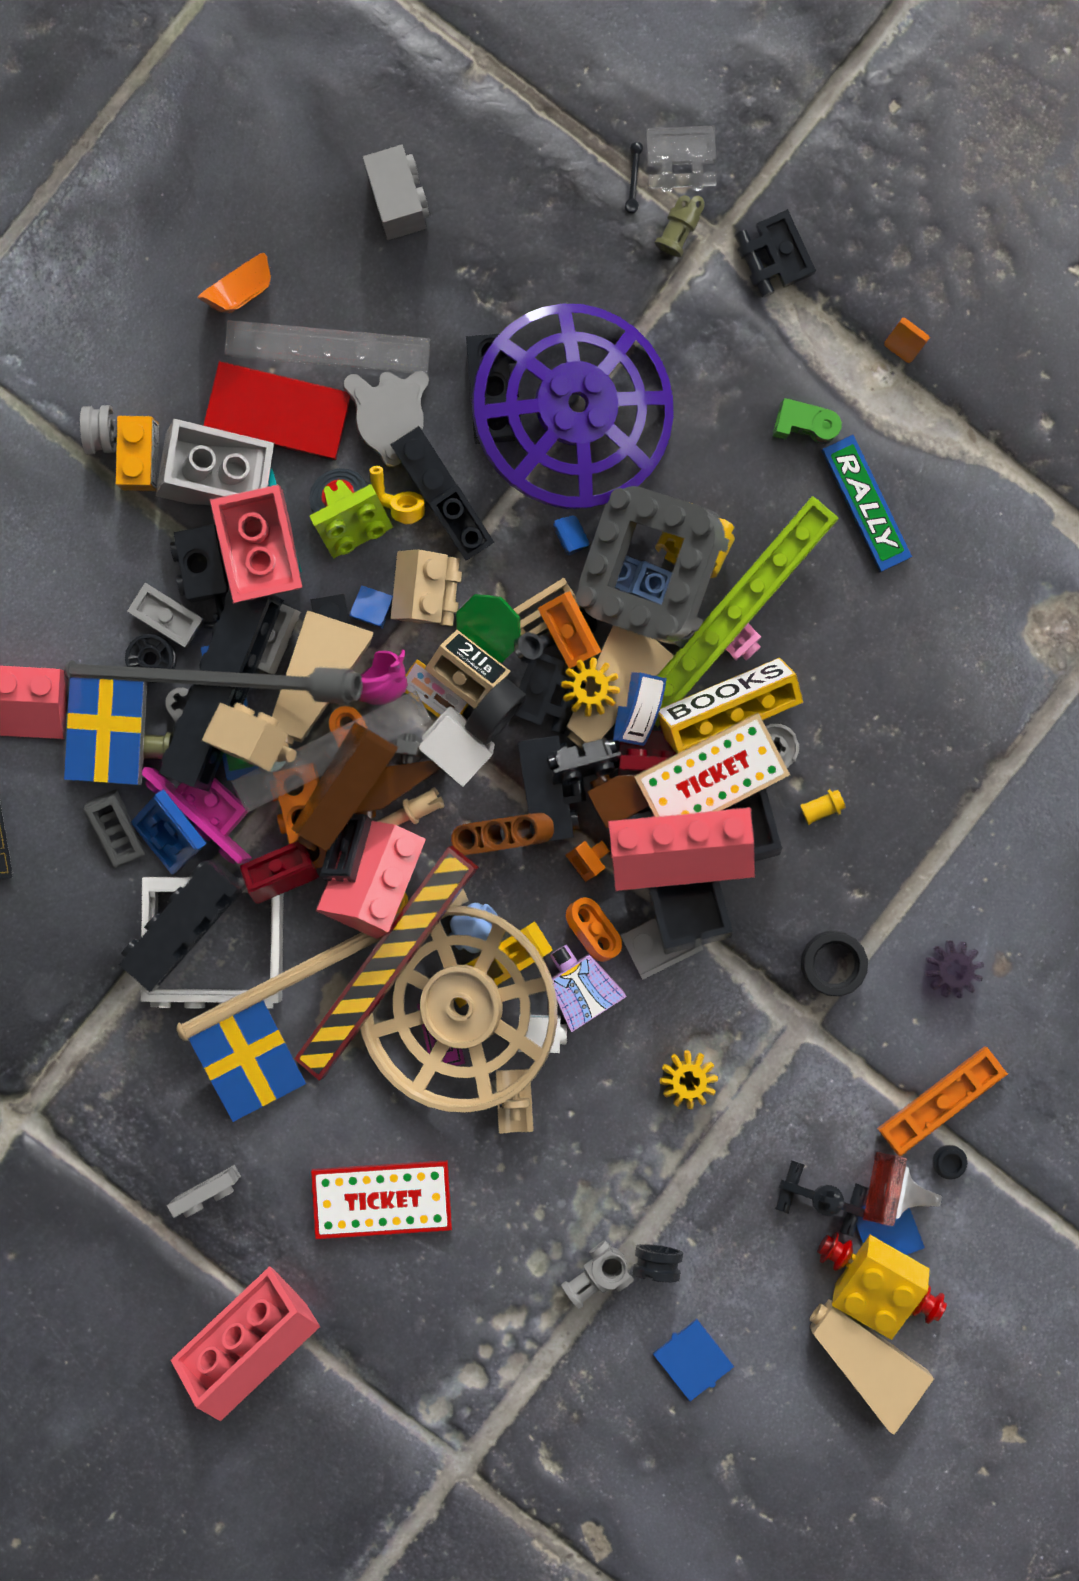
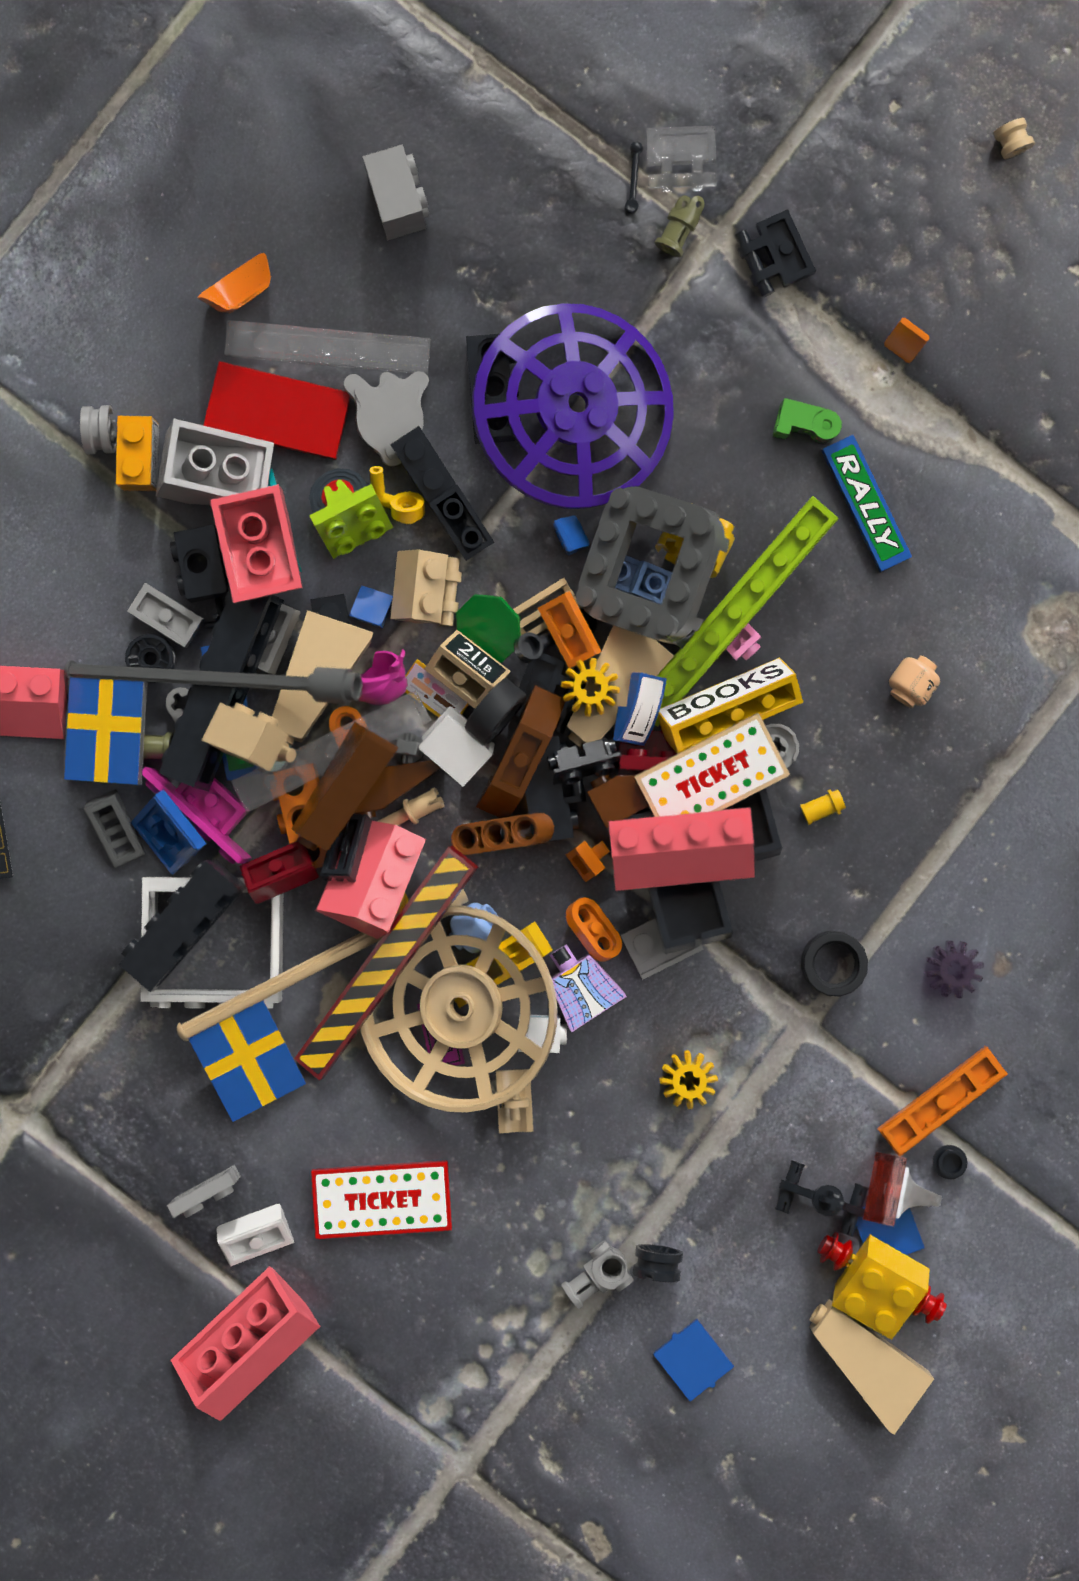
(254, 1234): none -> white slope
(522, 754): none -> reddish brown slope
(914, 681): none -> light nougat head
(1014, 138): none -> tan wheel

